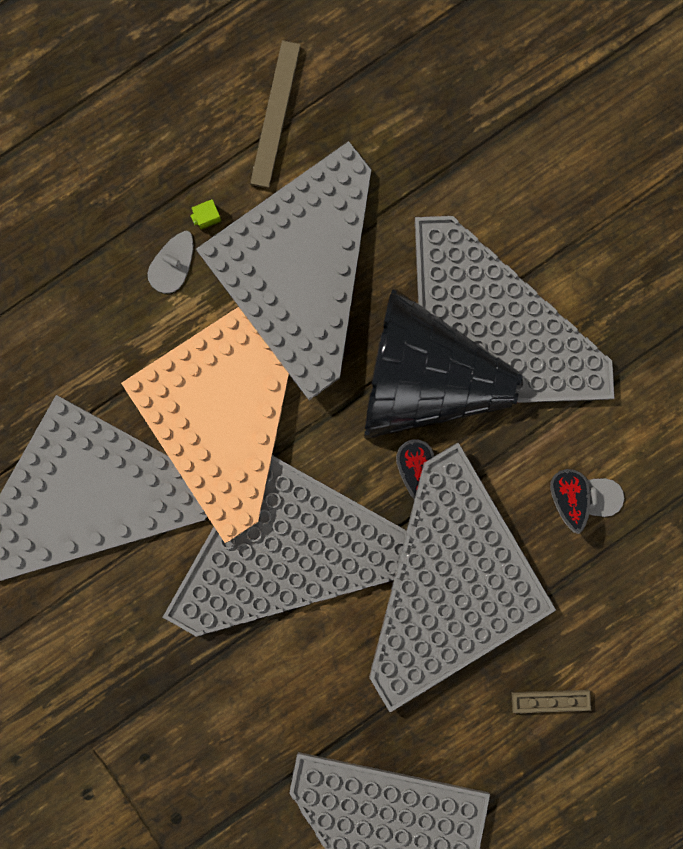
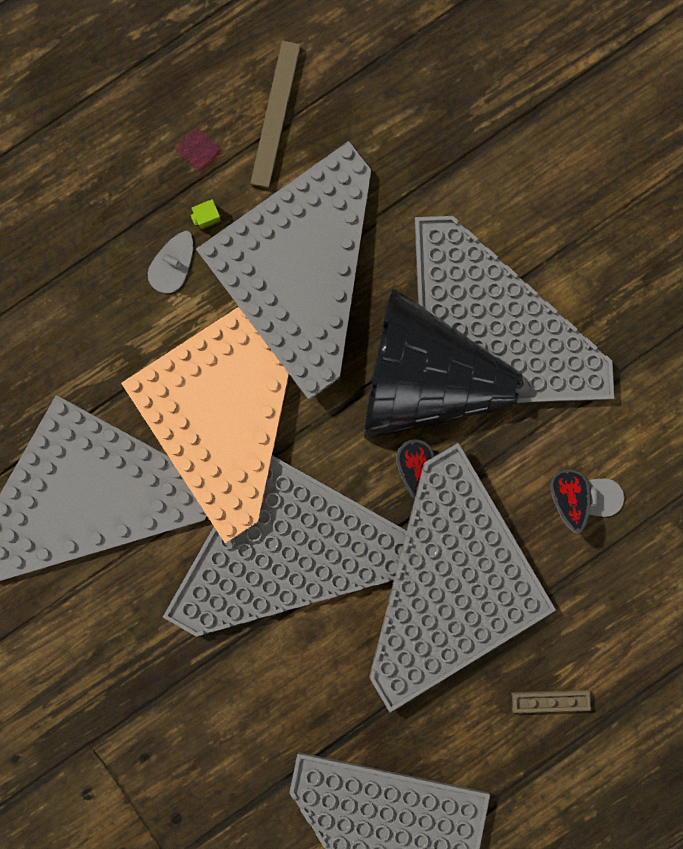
(197, 149): none -> clear pink piece

